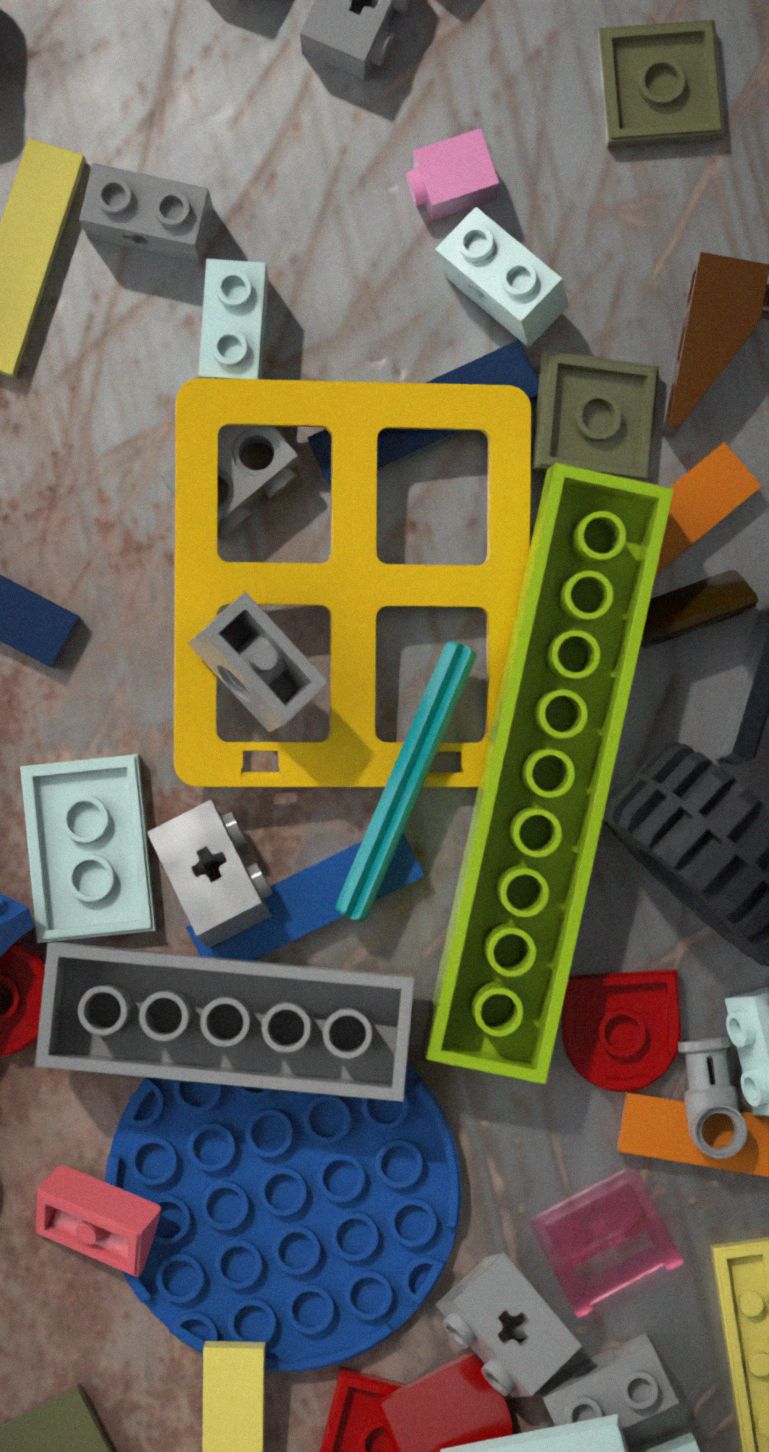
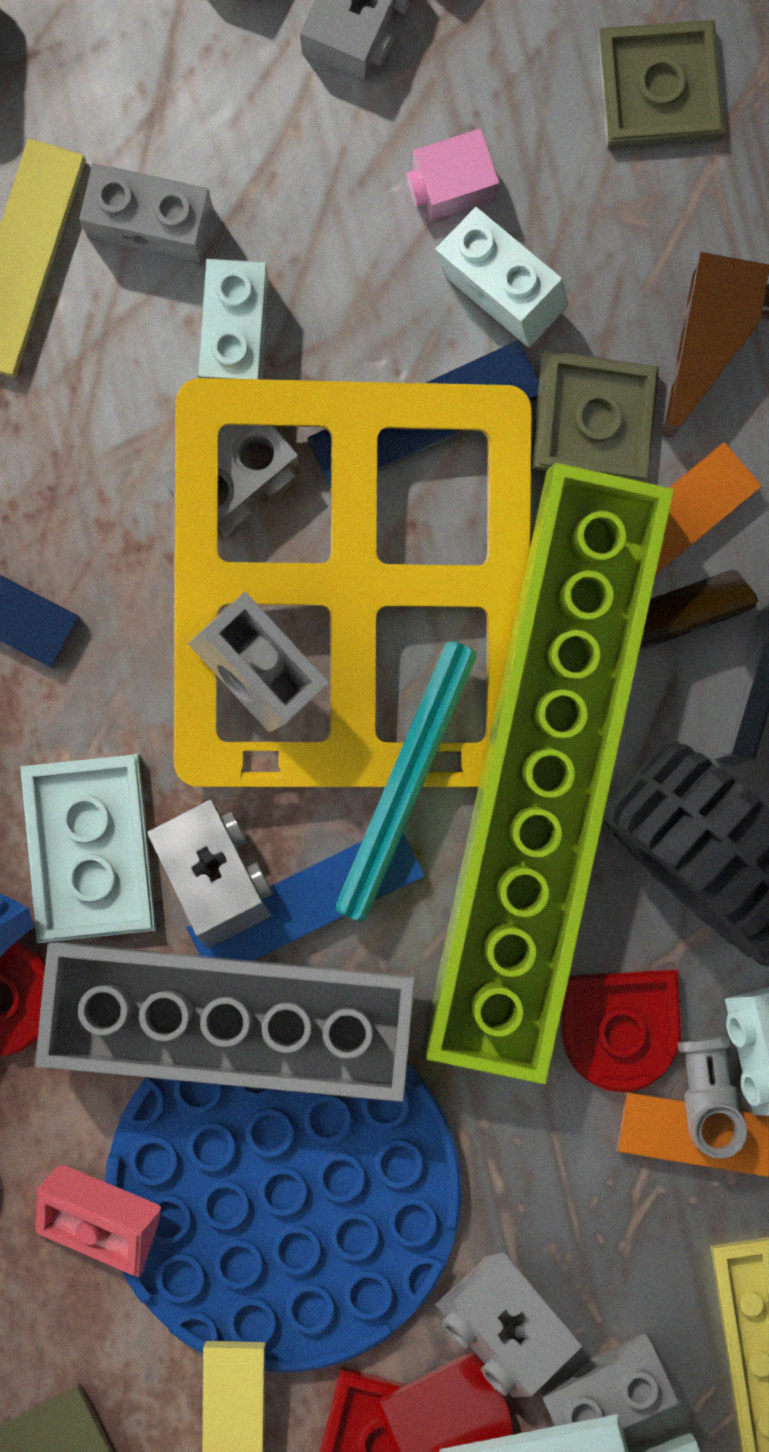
(596, 1222): clear pink plate -> none

